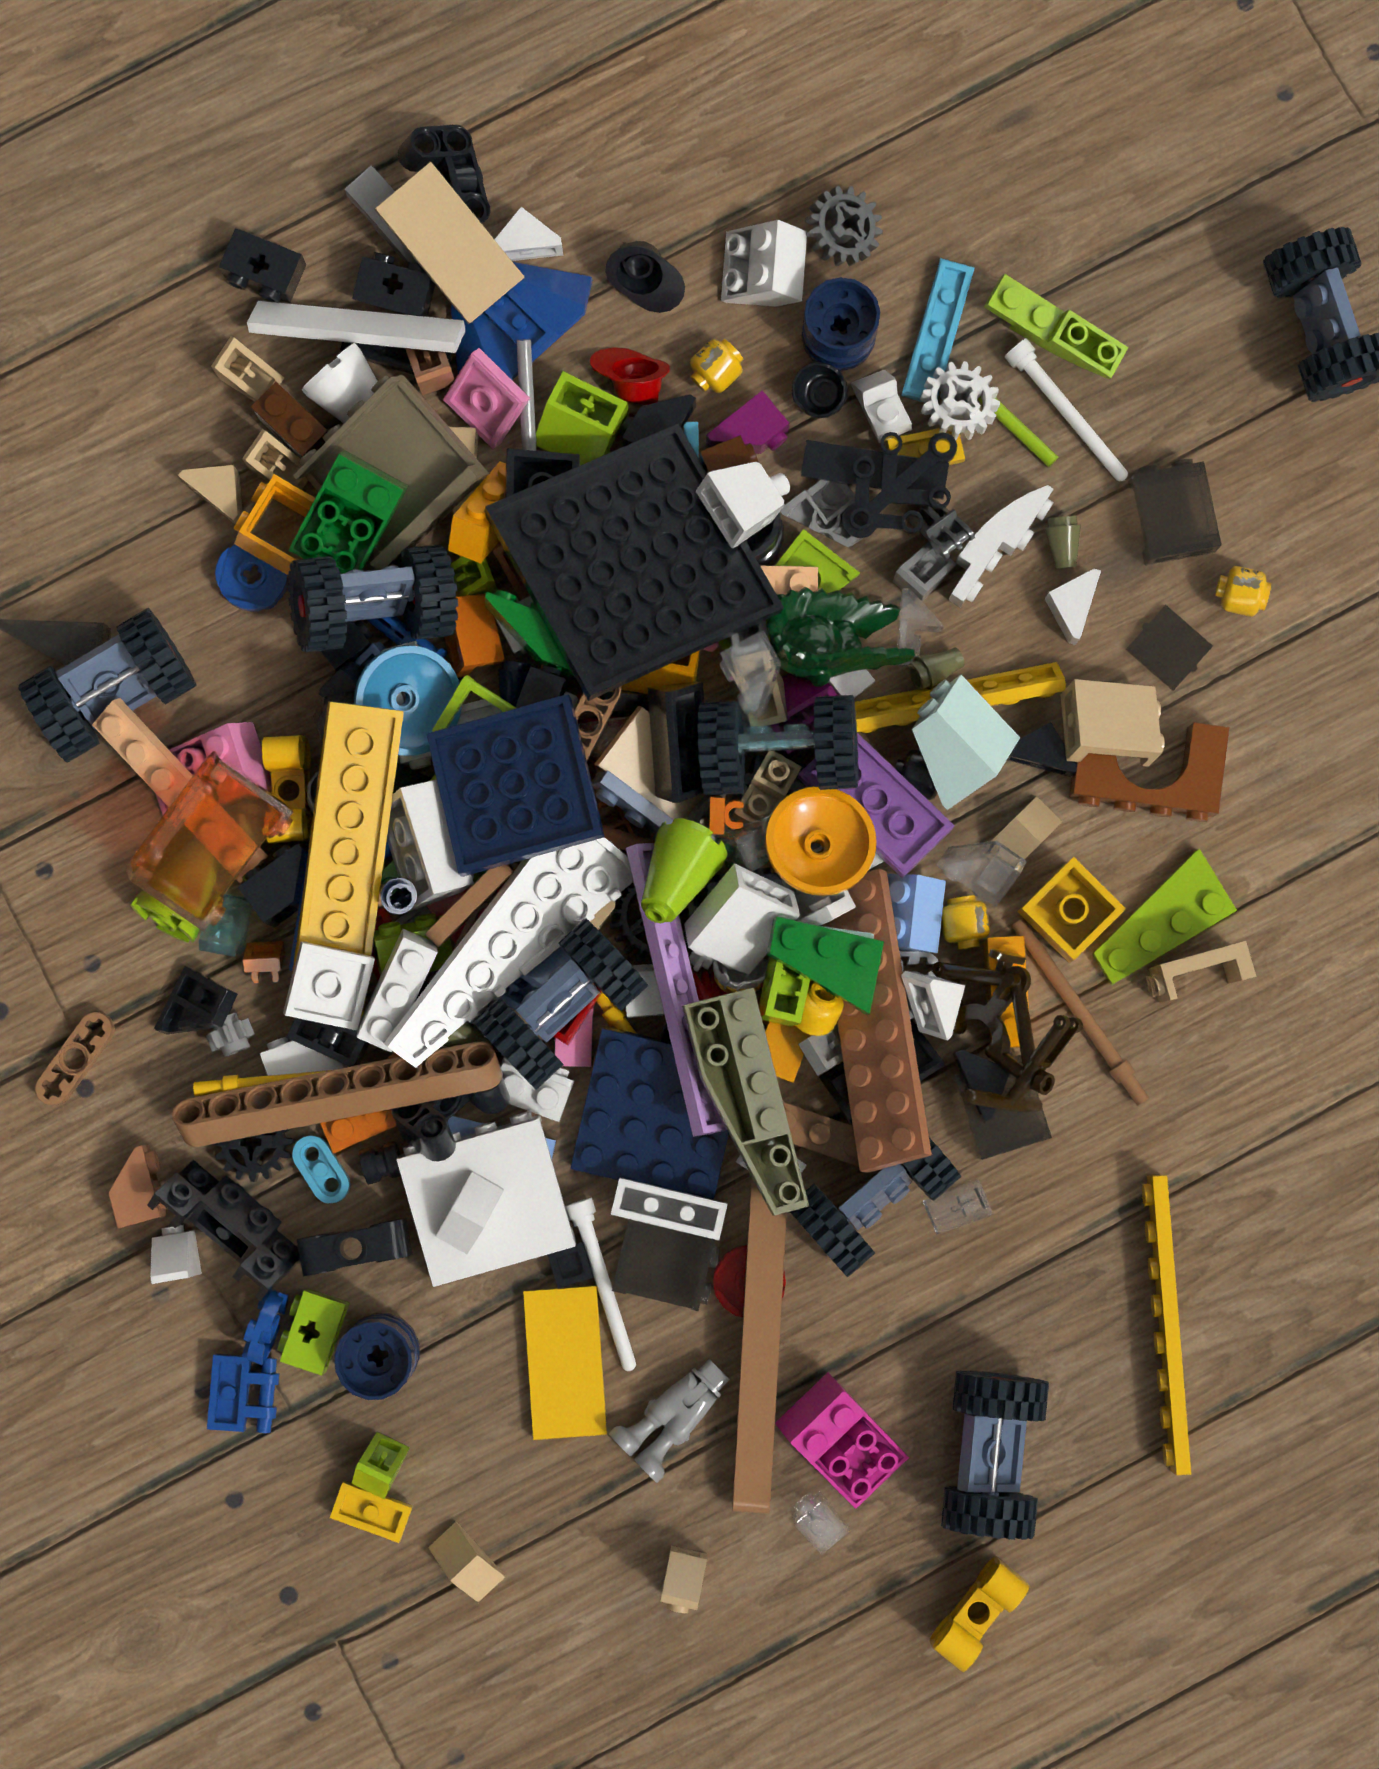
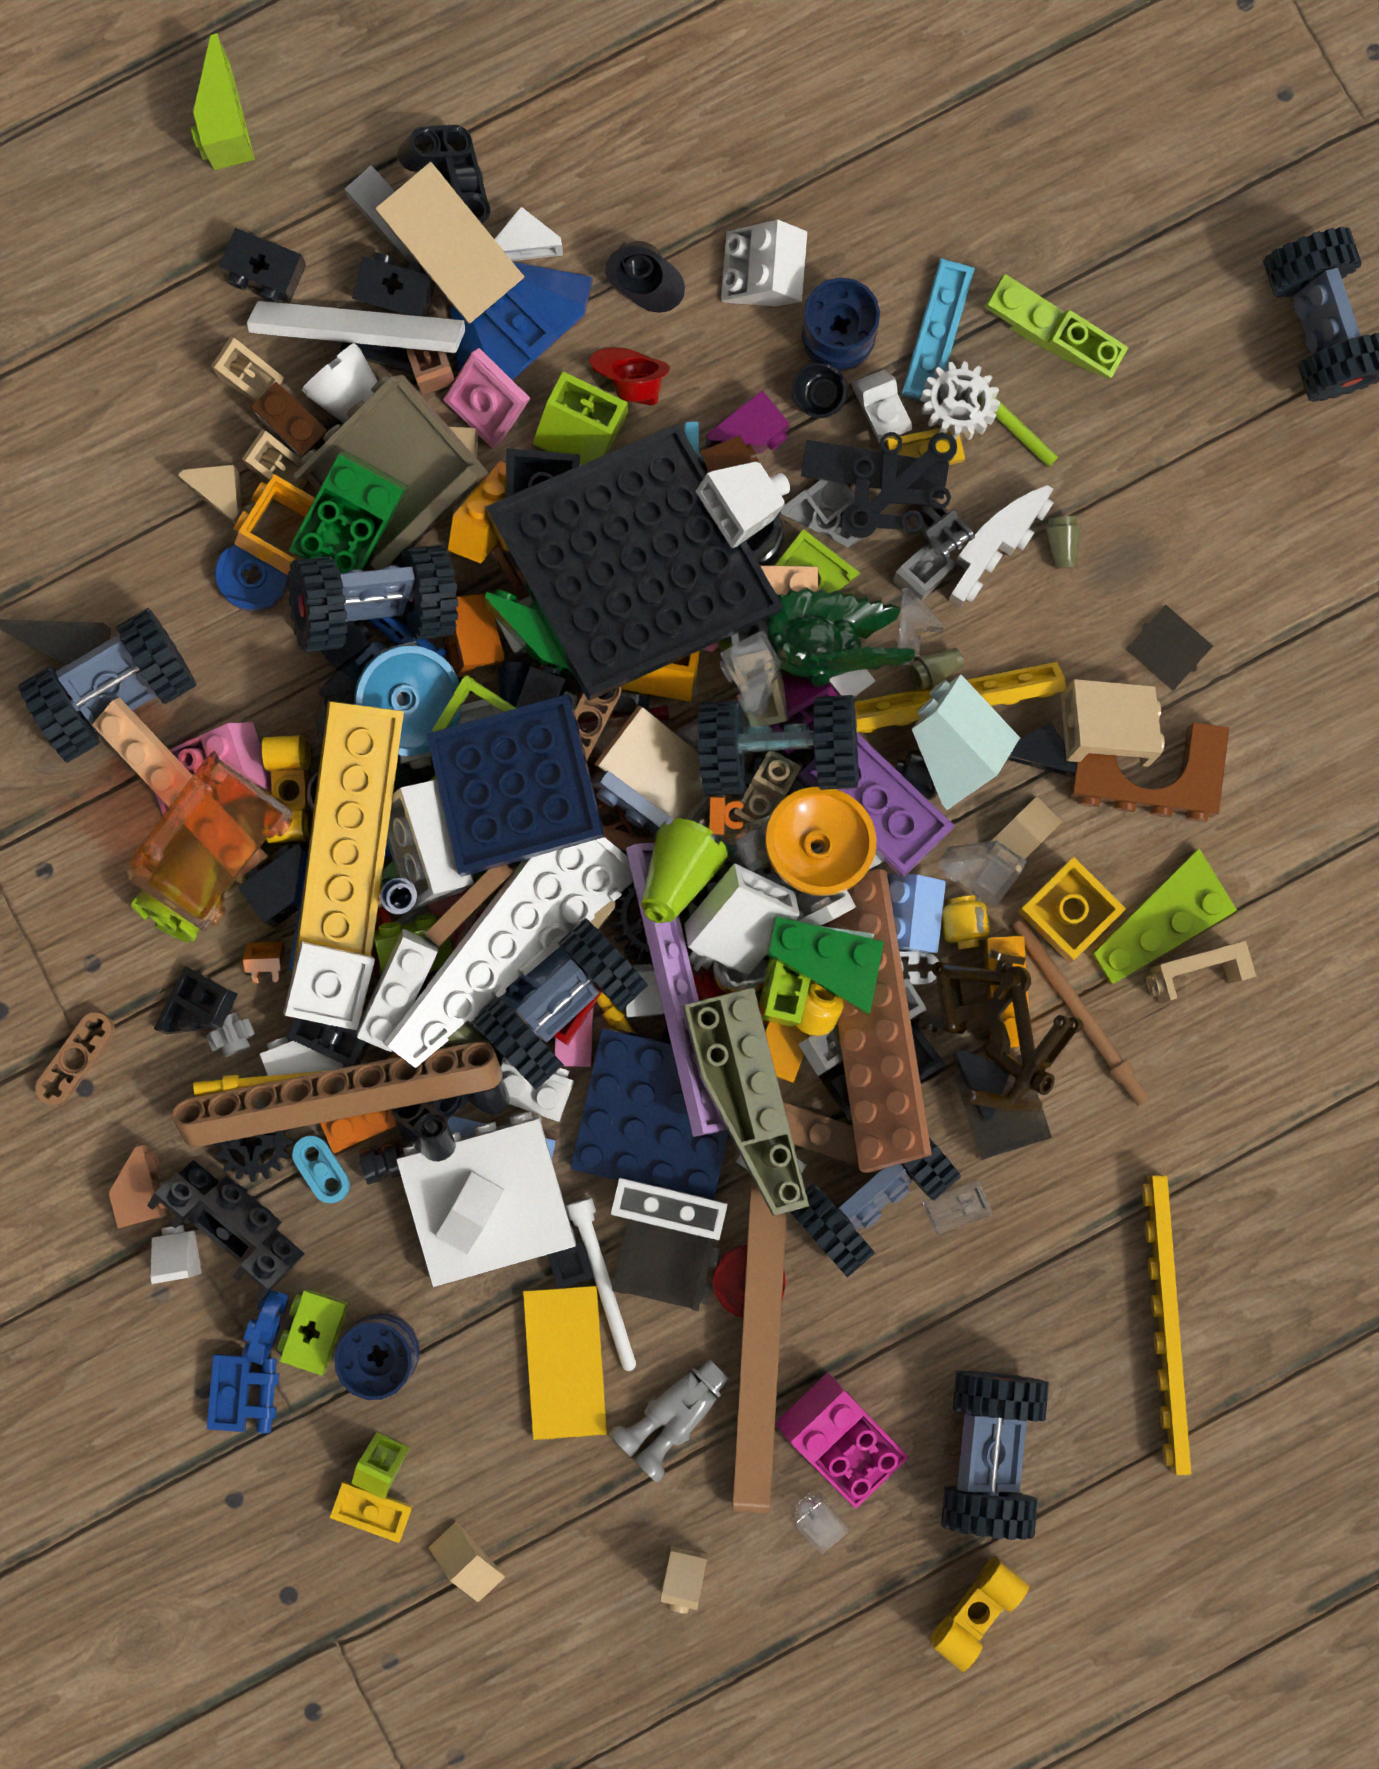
(218, 113): none -> lime slope
(231, 931): clear light blue slope -> none
(379, 1243): black beam -> none
(472, 577): lime slope -> none
(525, 378): light grey bar -> none
(657, 417): black slope -> none
(675, 740): black slope -> none
(716, 366): yellow head -> none
(838, 208): dark grey gear -> none
(933, 1003): white slope -> none
(1024, 358): white piece -> none
(1072, 603): white slope -> none
(1175, 511): clear smoke panel -> none
(1243, 591): yellow head -> none

